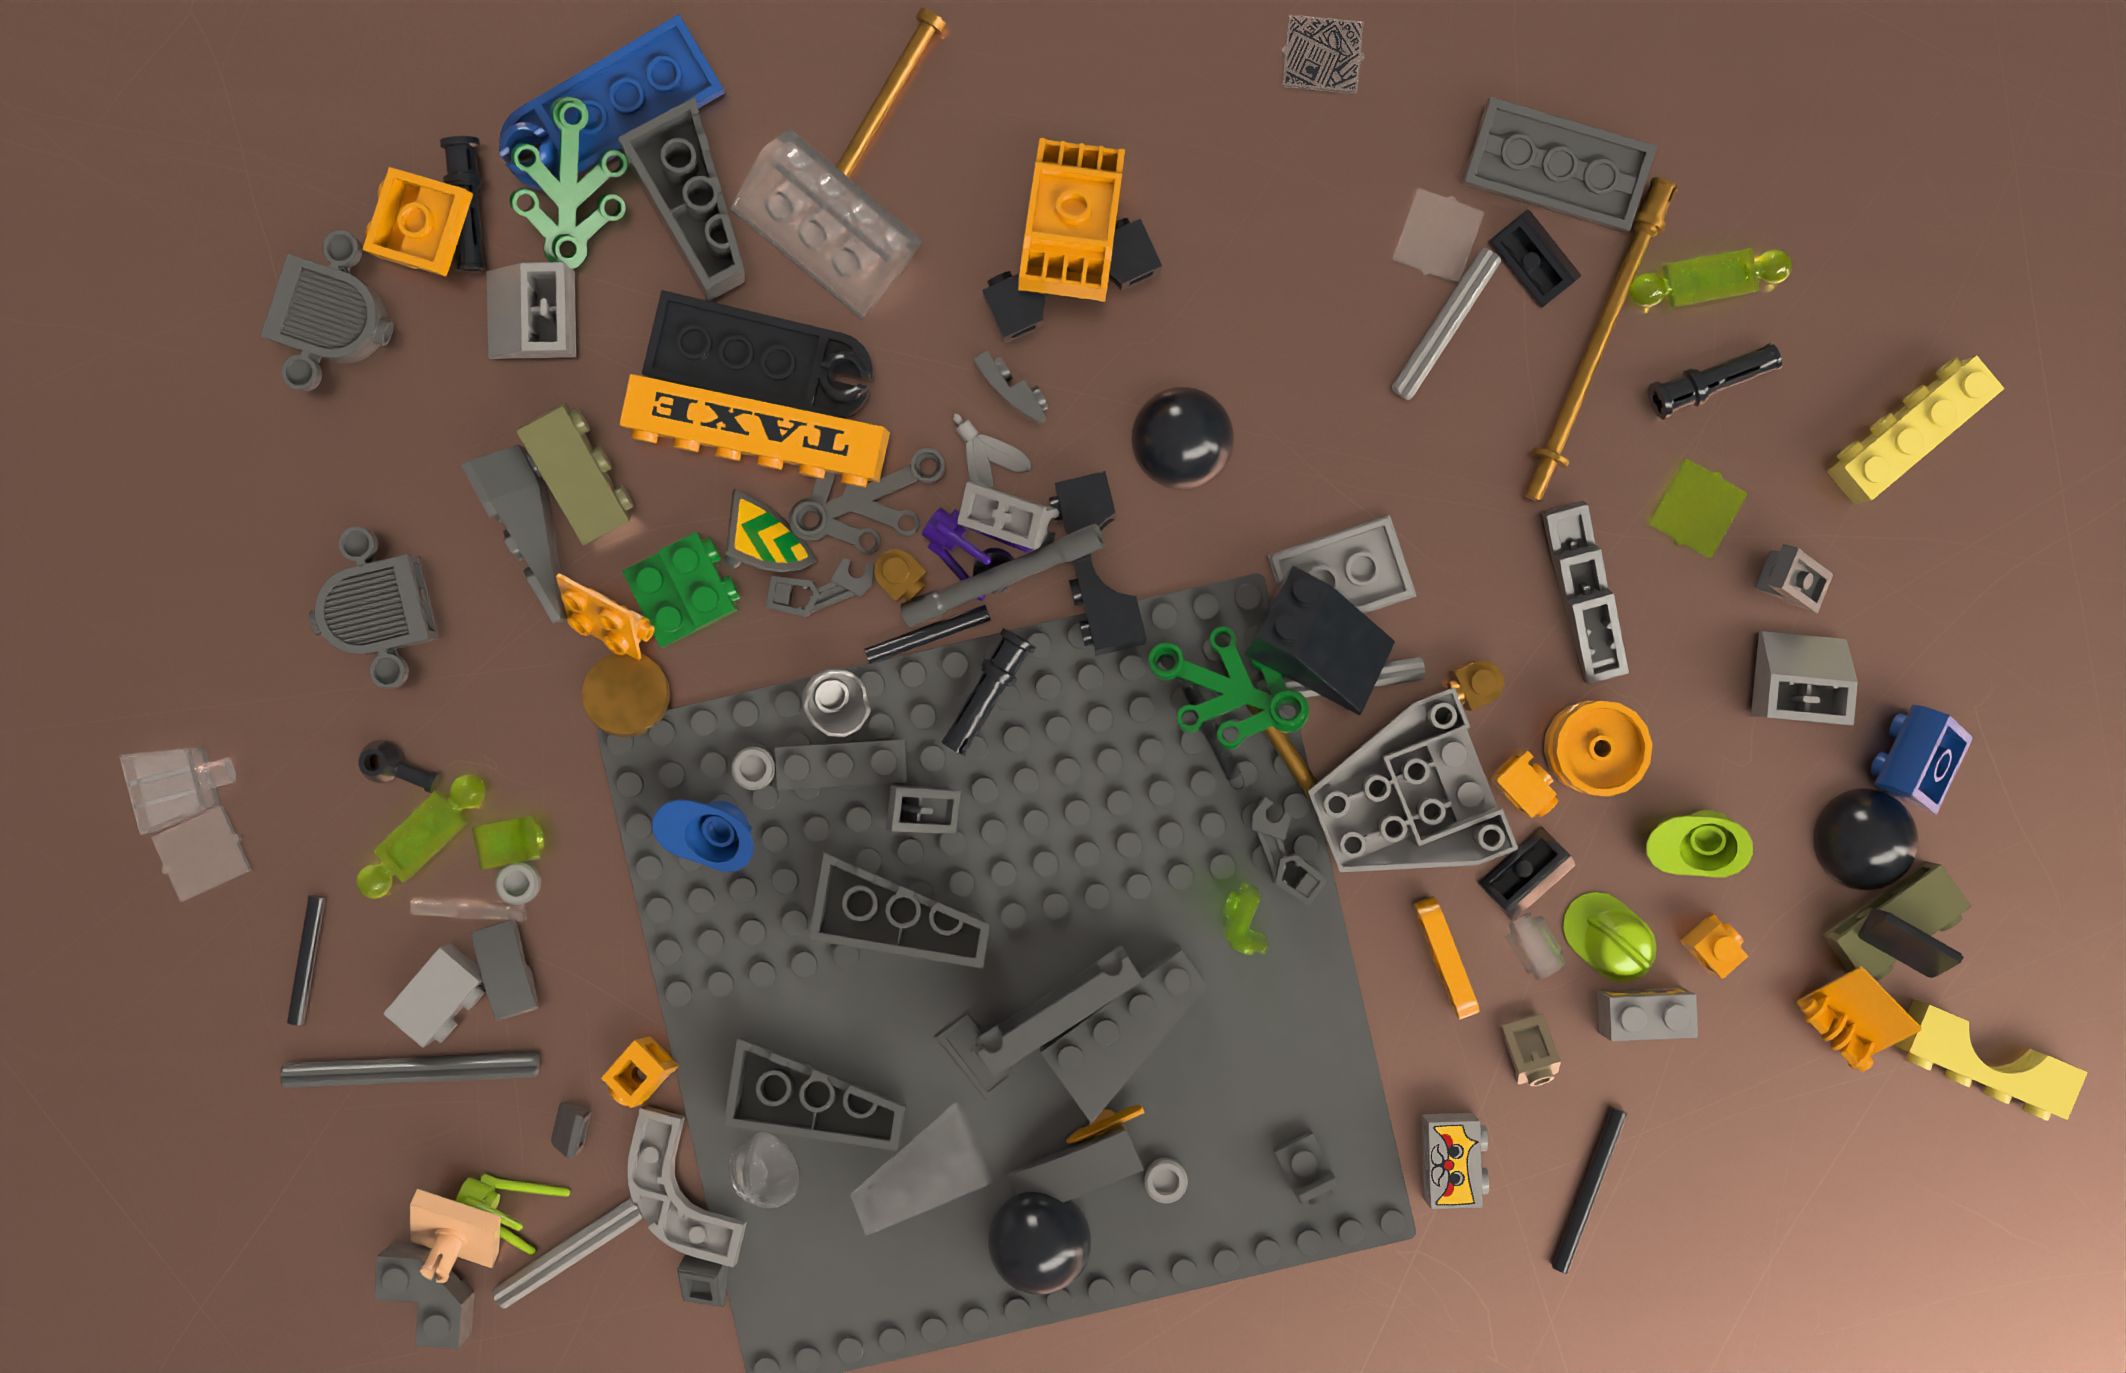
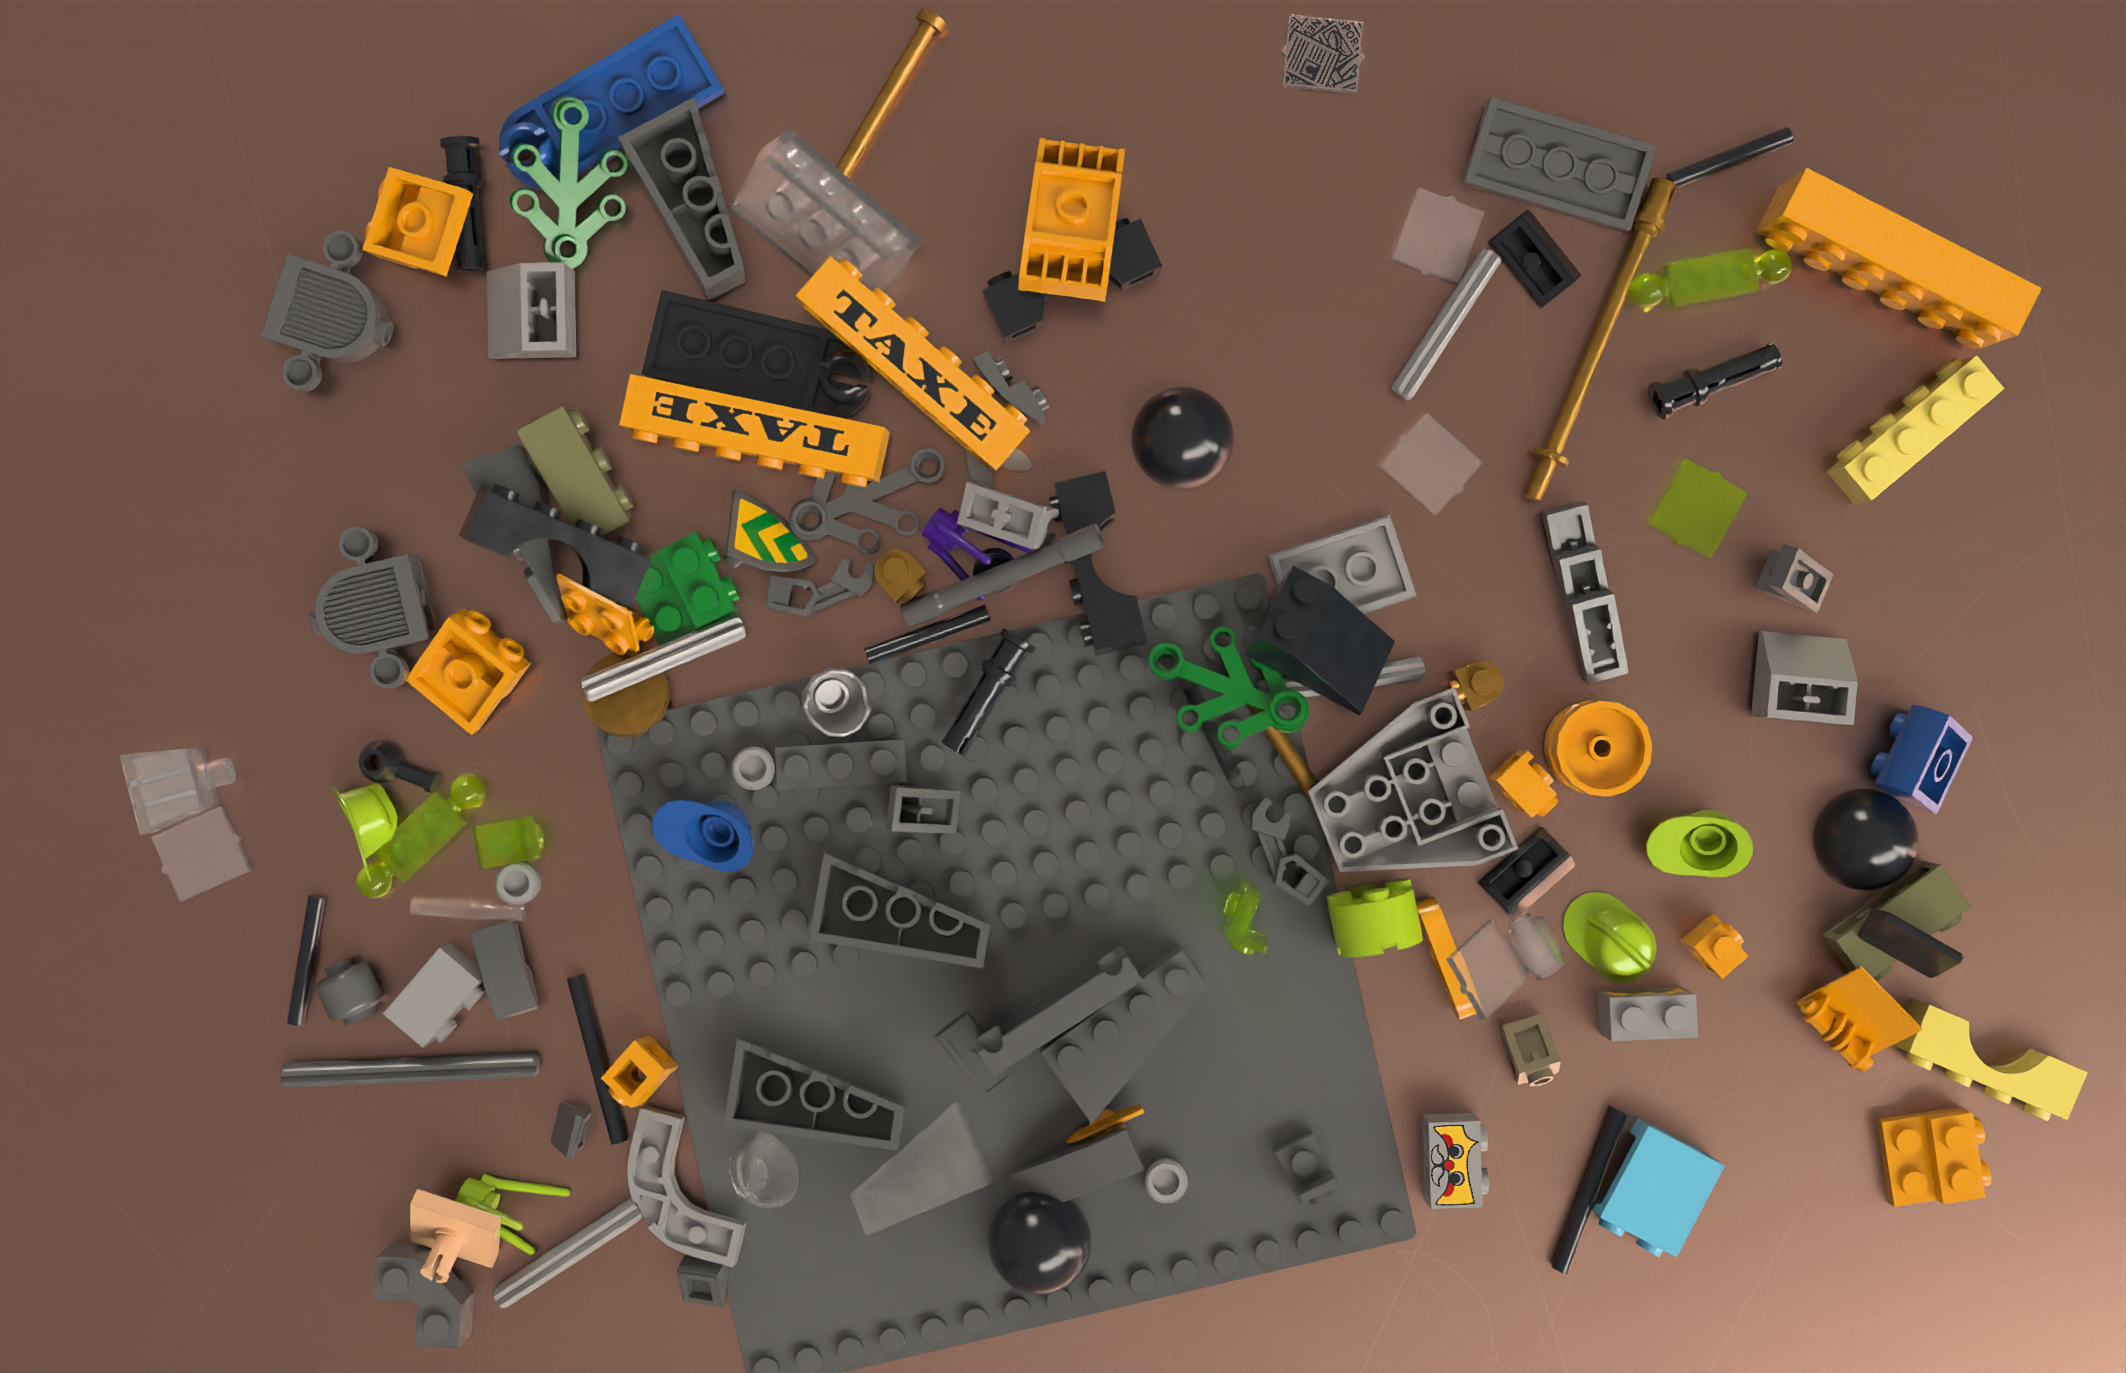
(349, 992): none -> dark grey head
(369, 816): none -> lime piece
(468, 669): none -> light orange plate
(504, 524): none -> black arch
(596, 1057): none -> black bar
(662, 658): none -> light grey axle
(912, 363): none -> light orange brick
(1374, 919): none -> lime brick
(1431, 464): none -> clear piece
(1487, 969): none -> clear piece
(1658, 1190): none -> medium azure panel
(1731, 157): none -> black bar
(1897, 260): none -> light orange brick
(1933, 1157): none -> light orange plate

